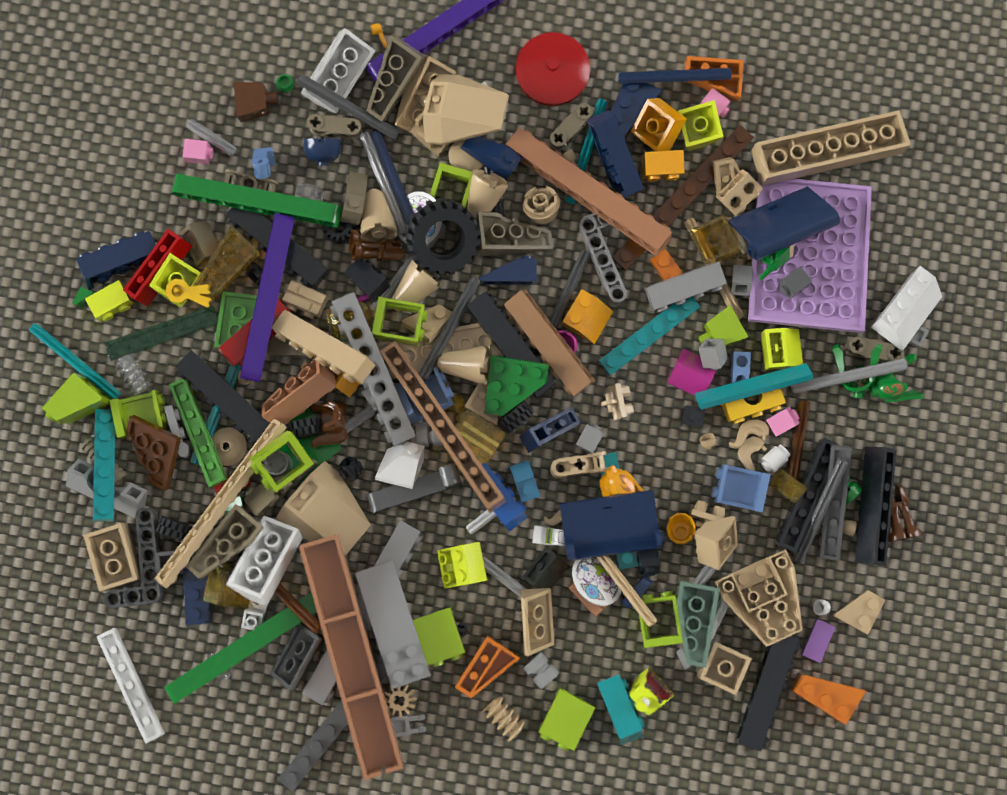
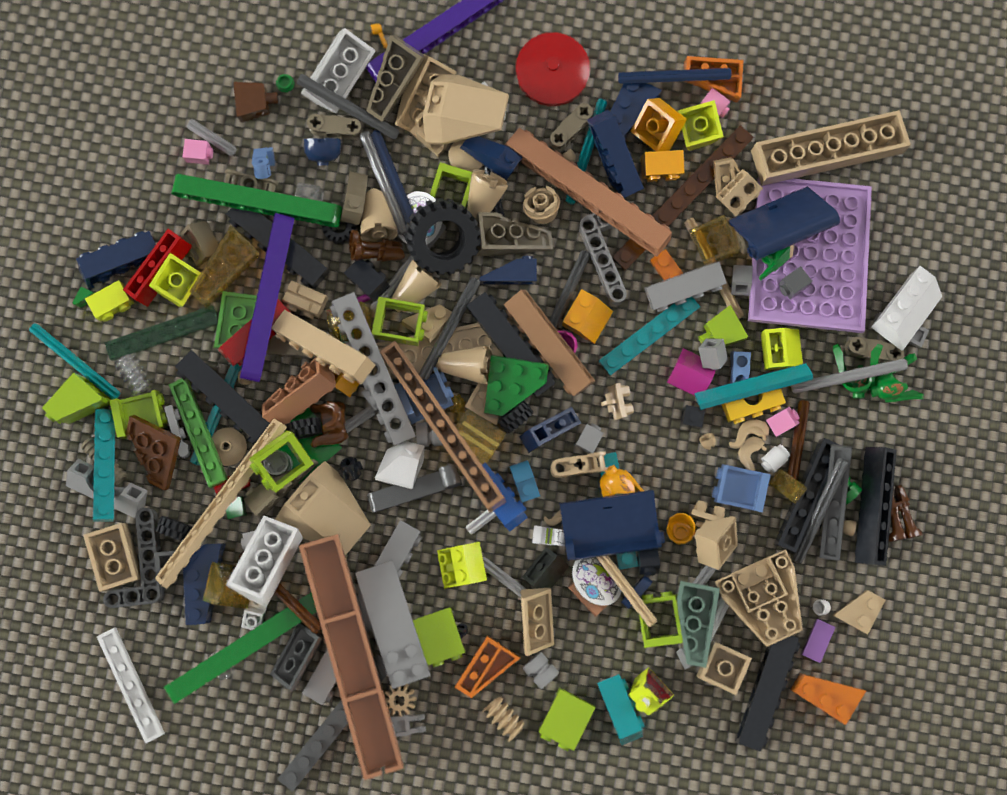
(179, 291): yellow piece -> none
(229, 538): dark tan wedge -> none
(254, 272): black slope -> none

